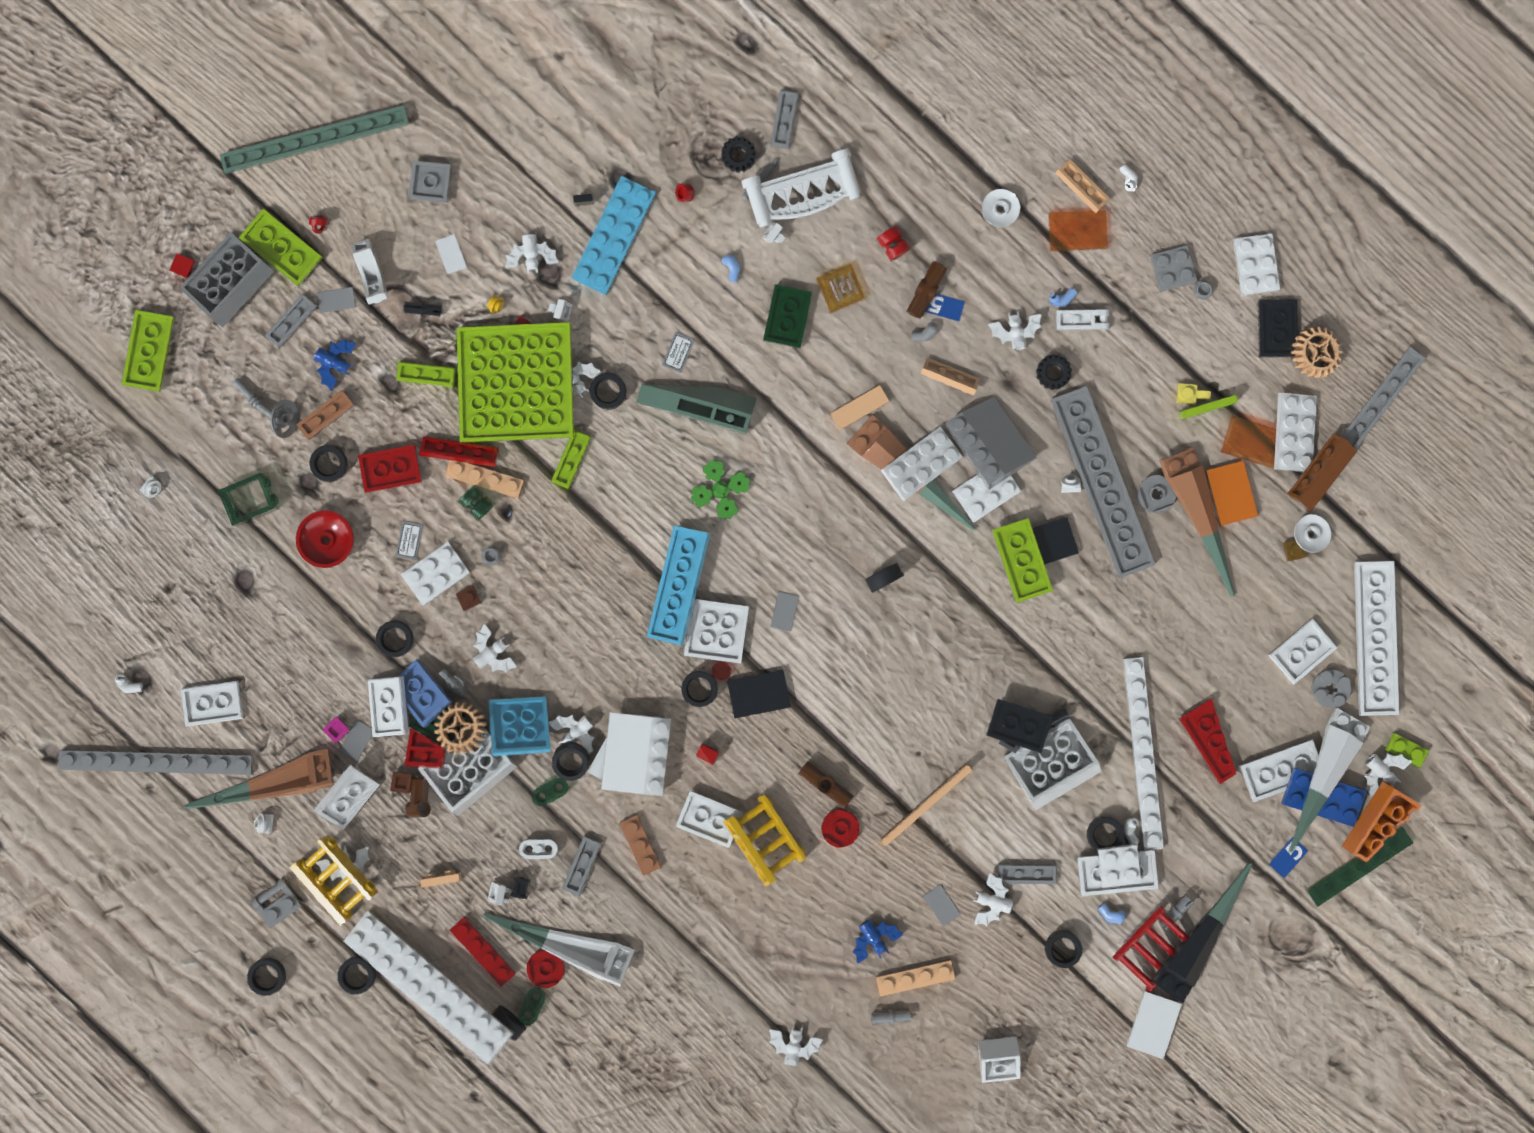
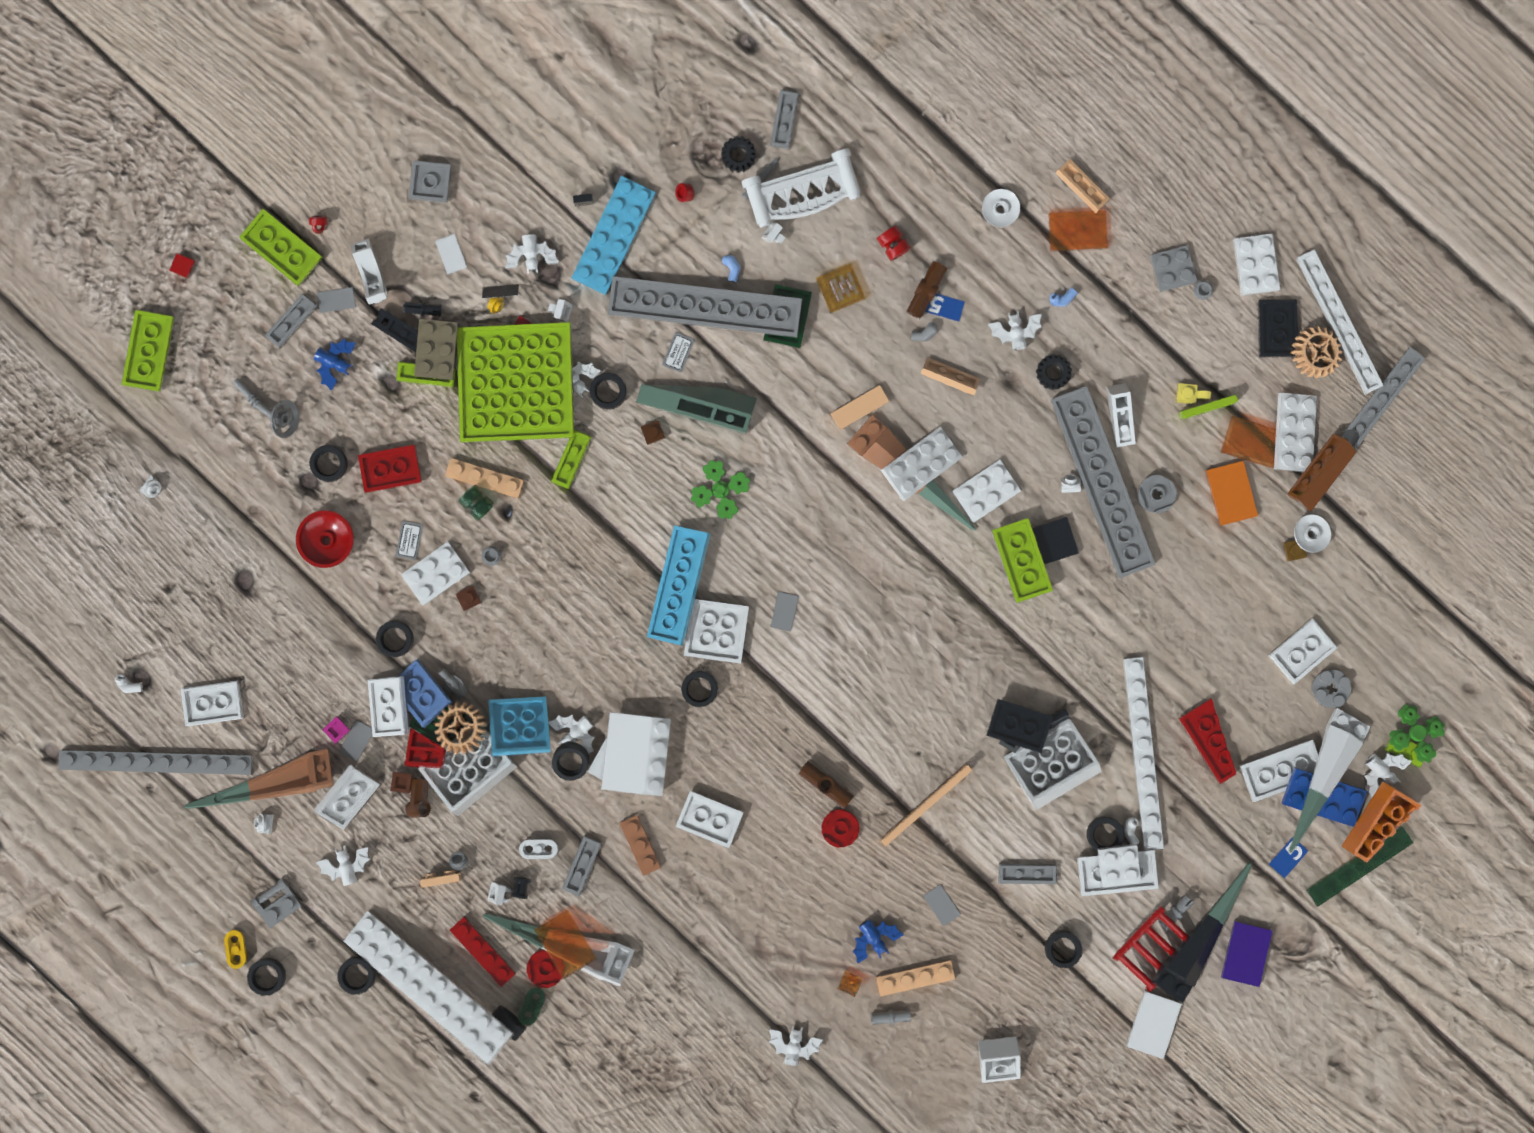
(226, 279): light grey slope -> none
(231, 509): clear green window -> none
(235, 948): none -> yellow plate
(314, 139): sand green plate -> none
(321, 891): yellow fence -> none
(325, 415): nougat plate -> none
(397, 329): none -> black plate
(436, 349): none -> dark tan plate
(458, 861): none -> light grey plate
(459, 451): red tile -> none
(488, 654): white animal -> none
(500, 291): none -> black sticker
(550, 792): clear green plate -> none
(565, 944): none -> clear orange tile
(652, 432): none -> reddish brown plate
(705, 306): none -> light grey plate
(707, 753): red slope -> none
(721, 670): clear red plate -> none
(746, 841): yellow fence -> none
(758, 694): black tile -> none
(849, 983): none -> clear orange plate
(884, 577): black tyre -> none
(990, 442): light grey slope -> none
(996, 902): white animal -> none
(1082, 320): white plate -> none
(1112, 917): light blue arm -> none
(1121, 414): none -> white slope
(1131, 177): white arm -> none
(1191, 488): nougat plate -> none
(1246, 954): none -> dark purple tile
(1339, 322): none -> white plate
(1376, 638): white plate -> none
(1417, 733): none -> bright green plant

